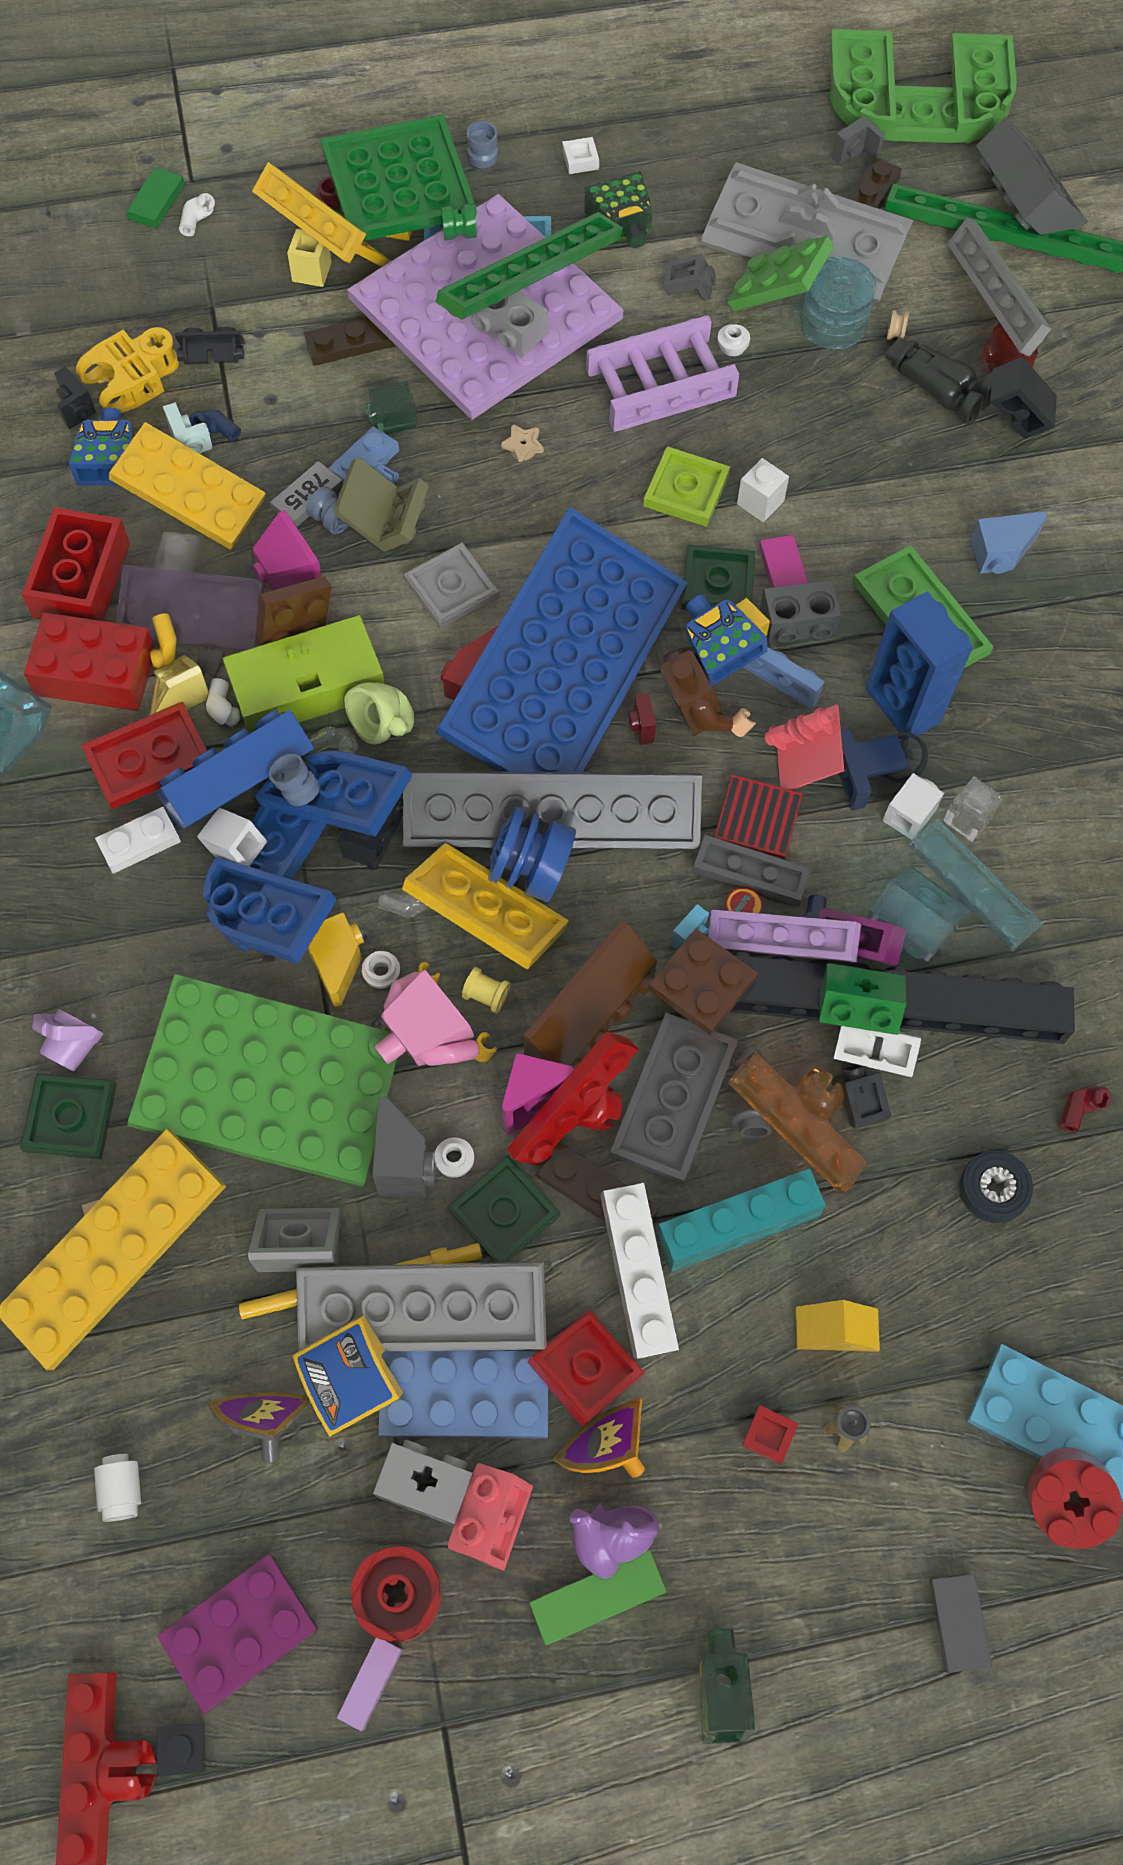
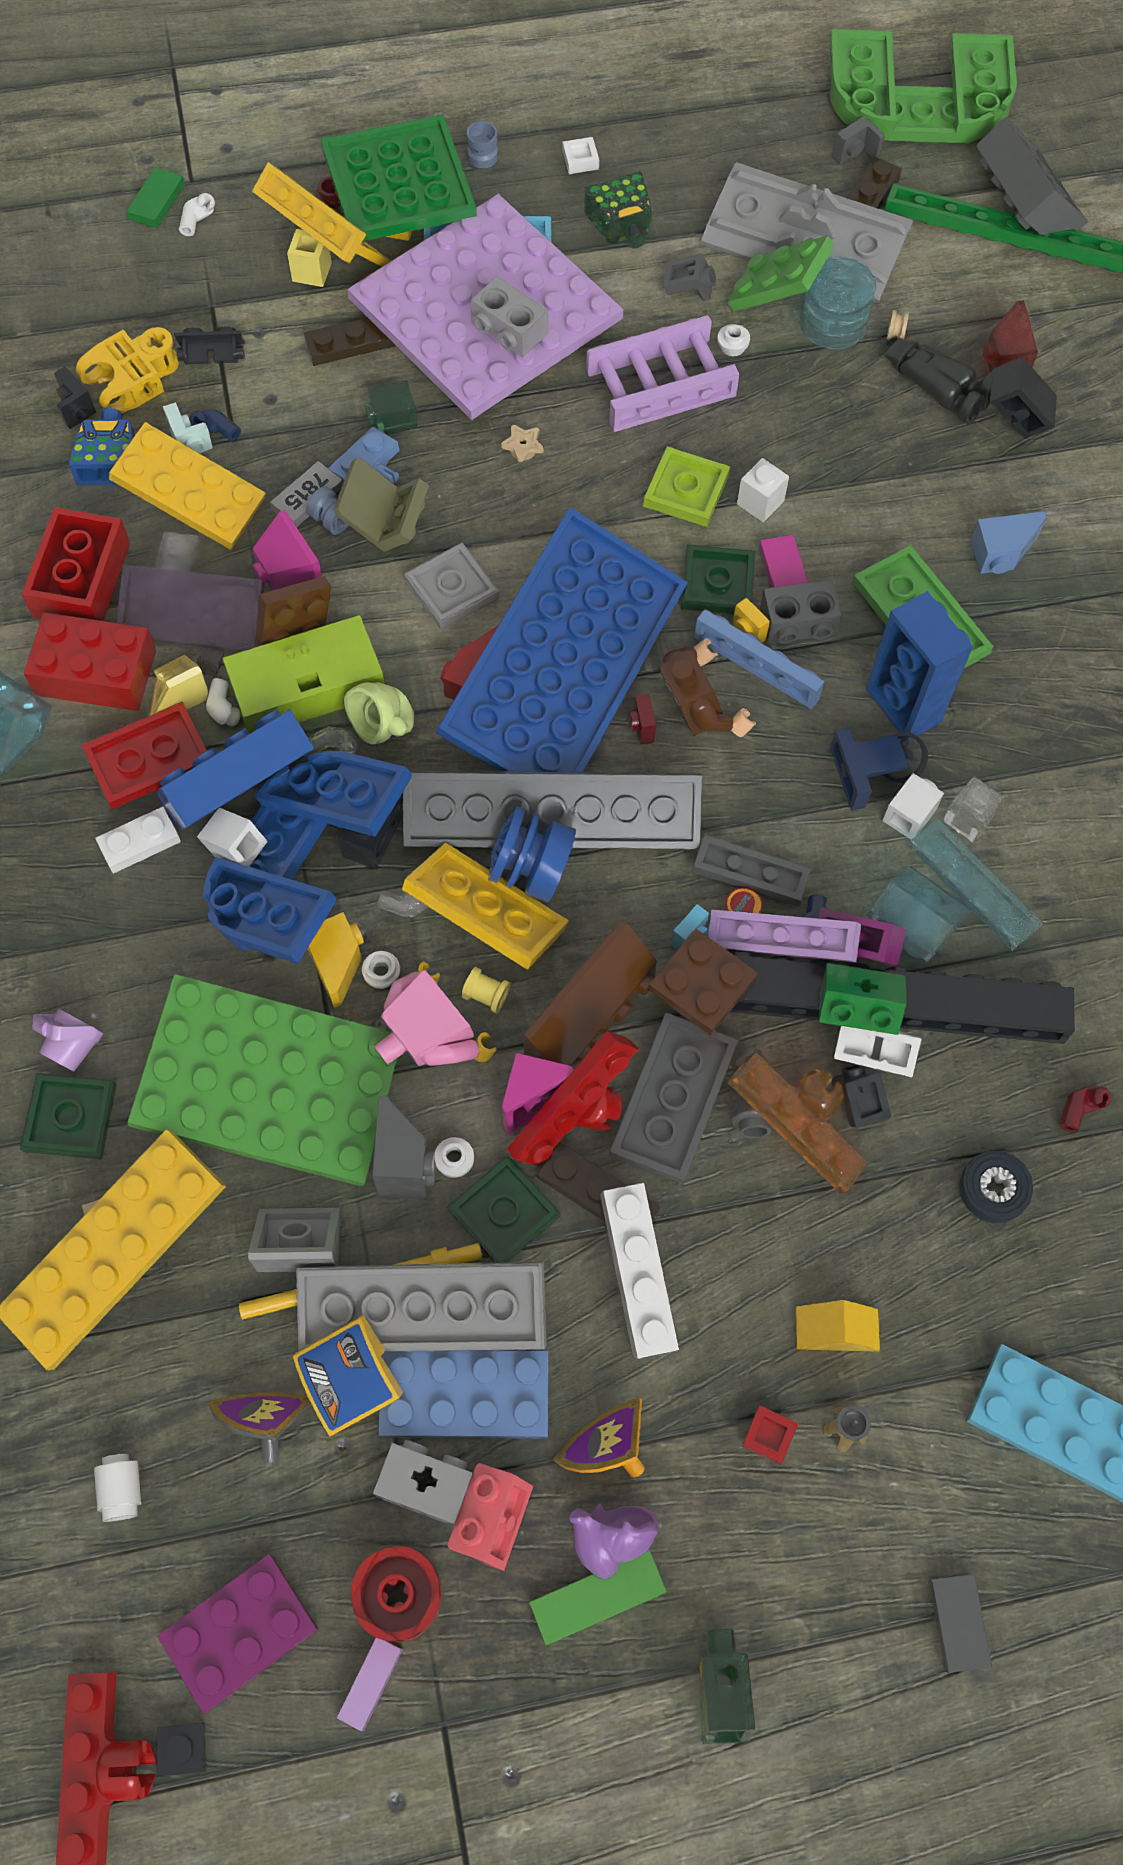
(167, 639): yellow arm -> none
(294, 779): sand blue wheel -> none
(459, 221): green wheel -> none
(527, 266): green plate -> none
(585, 1368): red tile -> none
(722, 638): blue torso -> none
(740, 1220): teal brick -> none
(758, 816): tile -> none
(808, 747): coral hinge -> none
(999, 287): light grey plate -> none
(1098, 1507): red brick -> none

